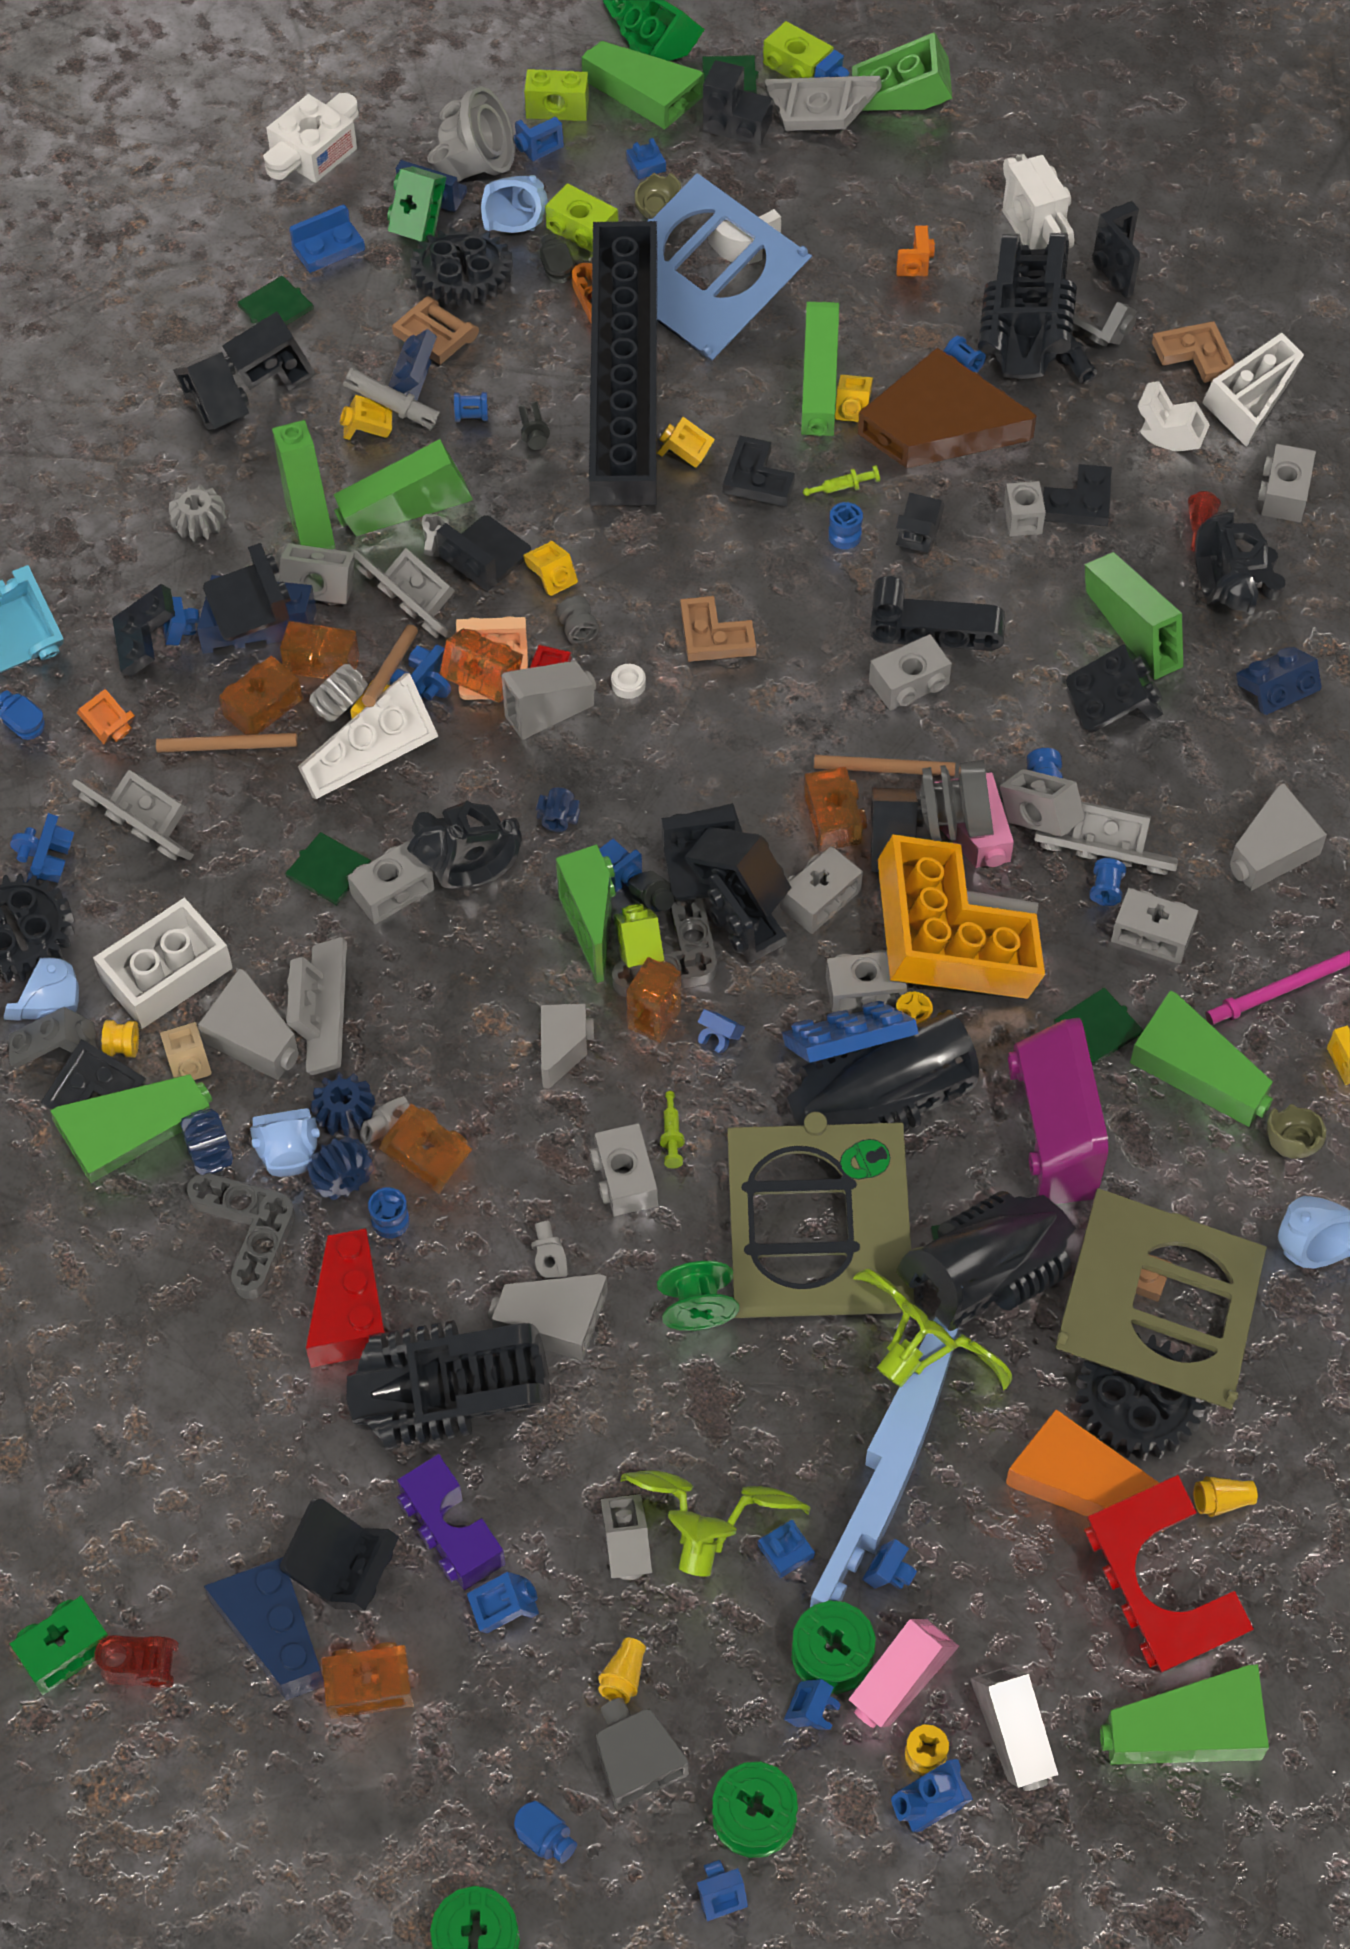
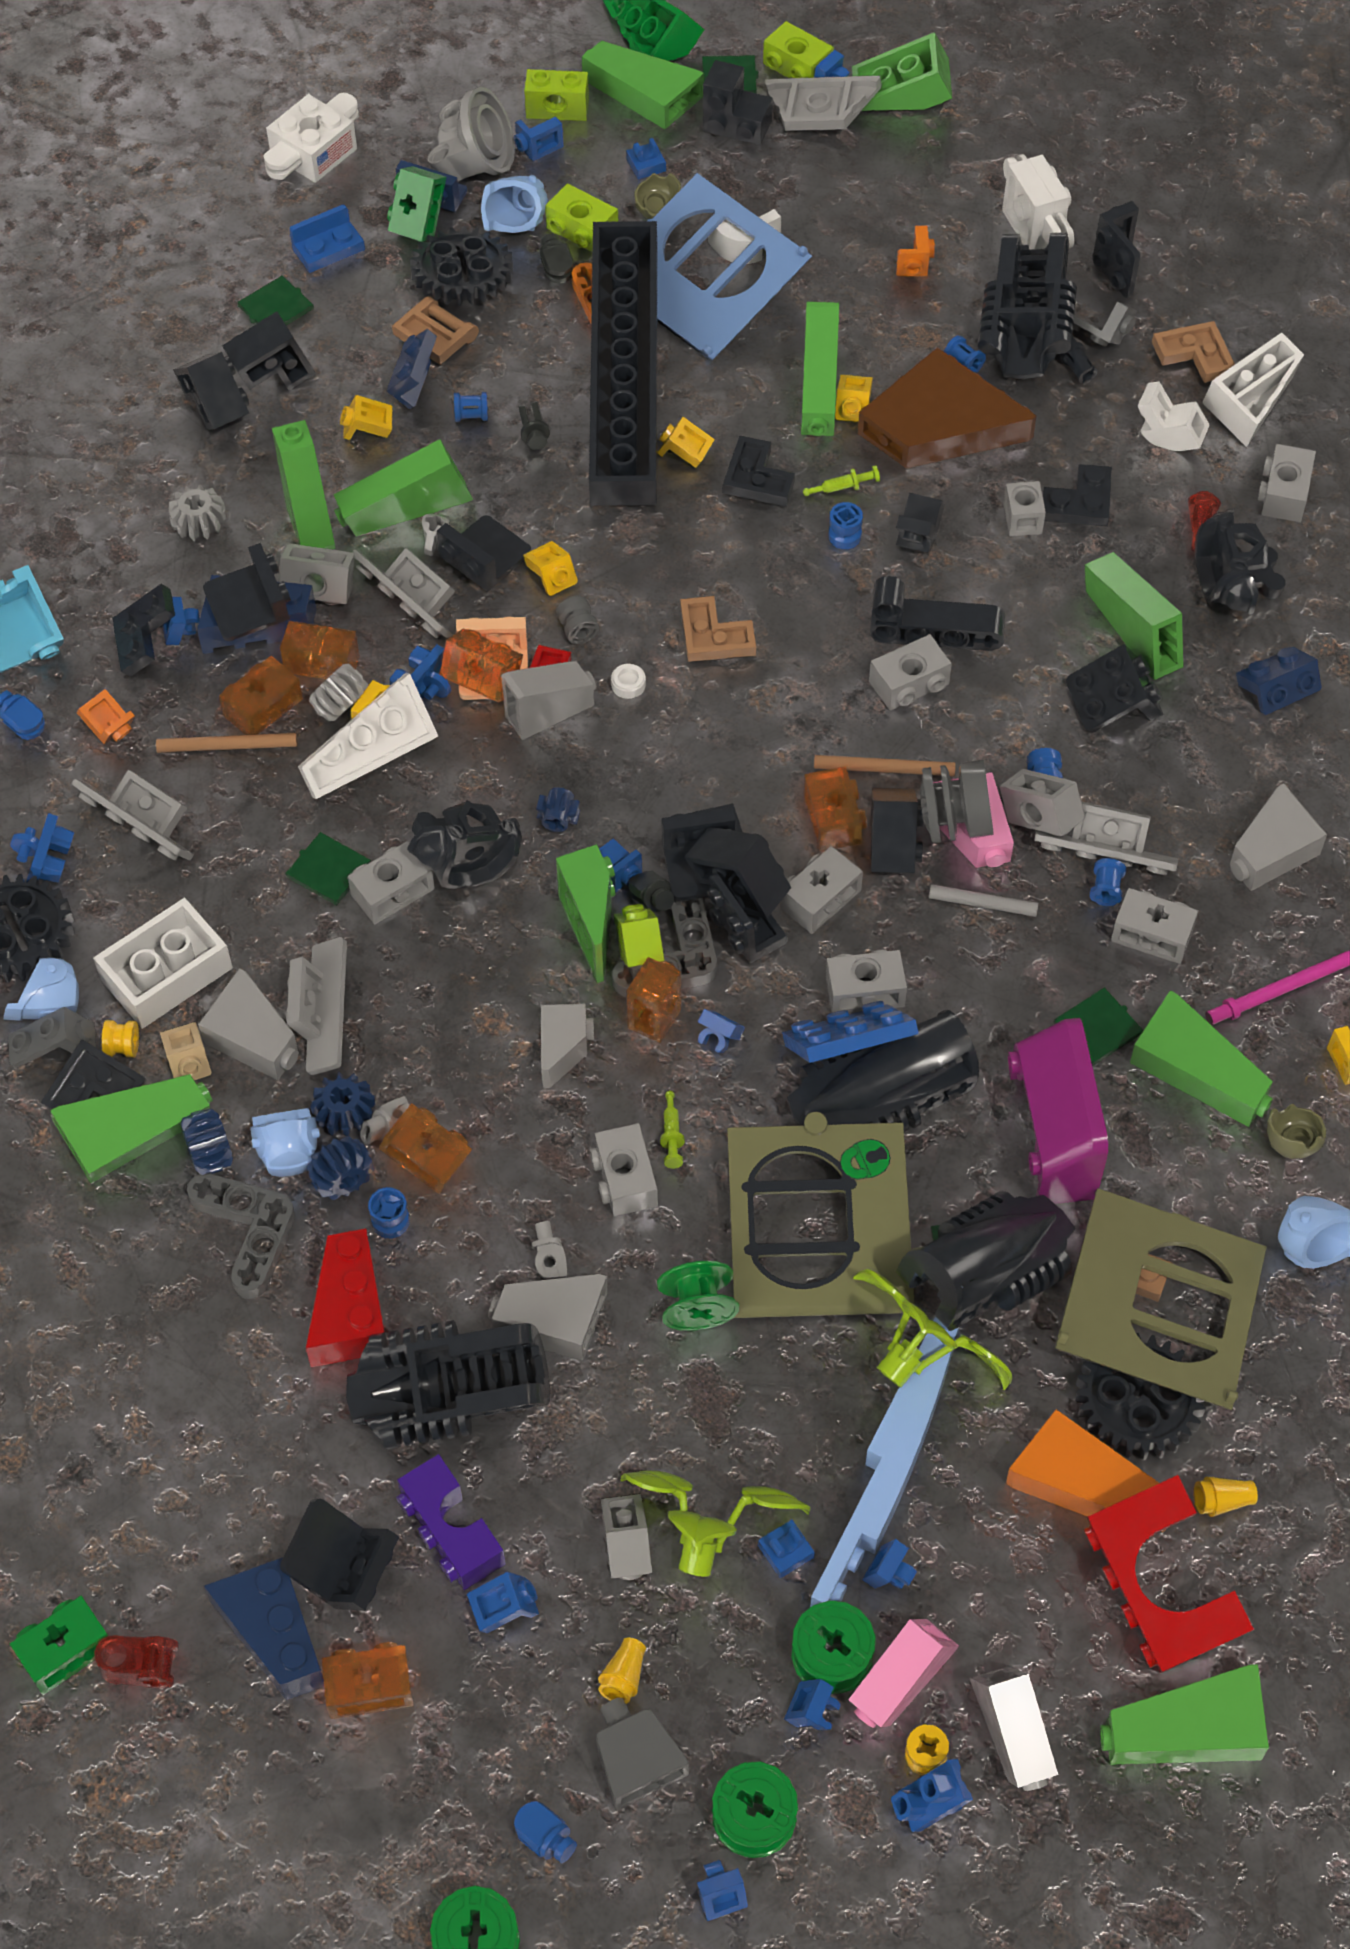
(389, 665): medium nougat bar -> none
(391, 398): light grey pin -> none
(915, 1005): yellow wheel -> none
(941, 937): light orange brick -> none

